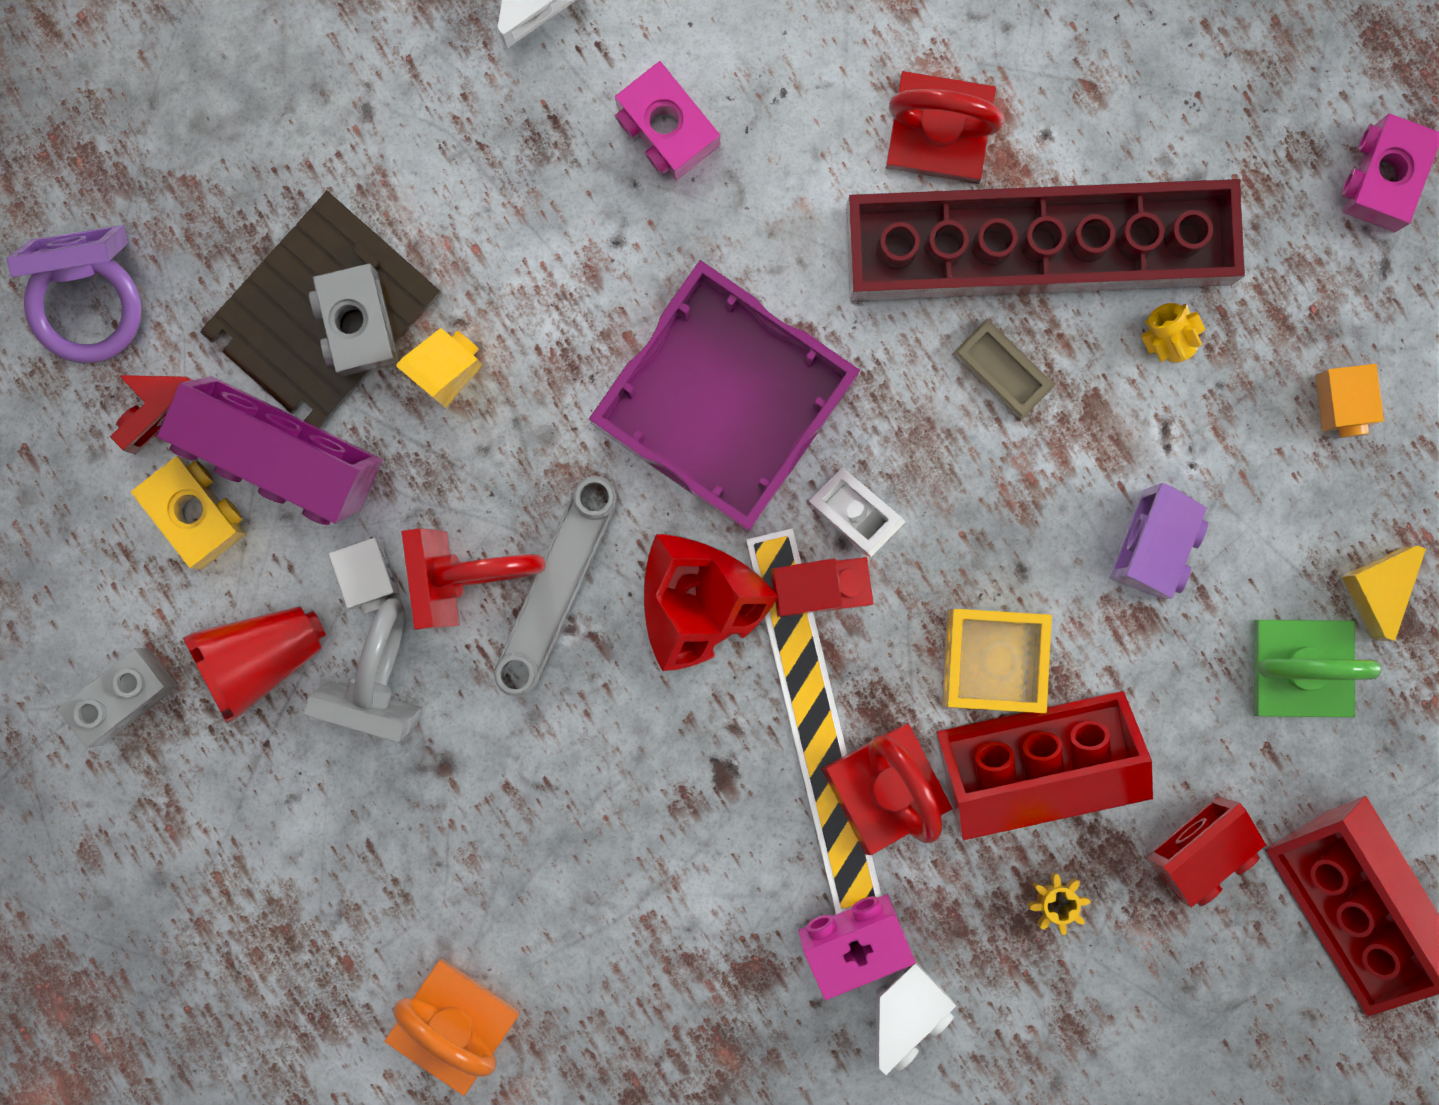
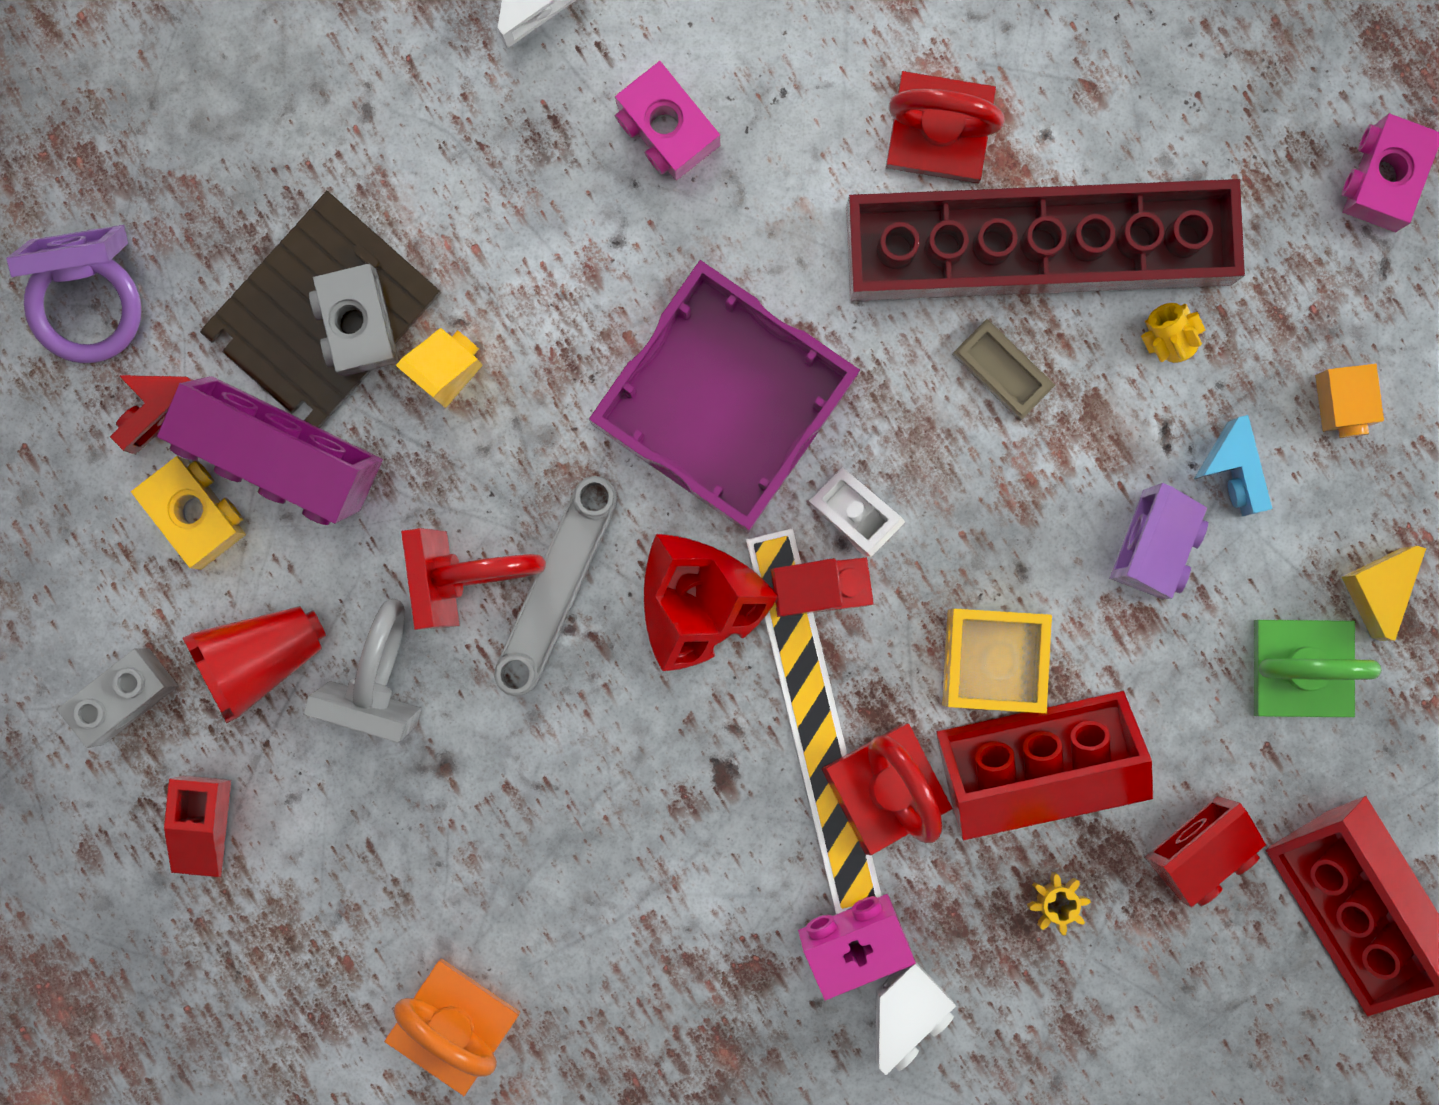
(196, 824): none -> red slope
(364, 575): white brick -> none
(1238, 453): none -> medium azure slope

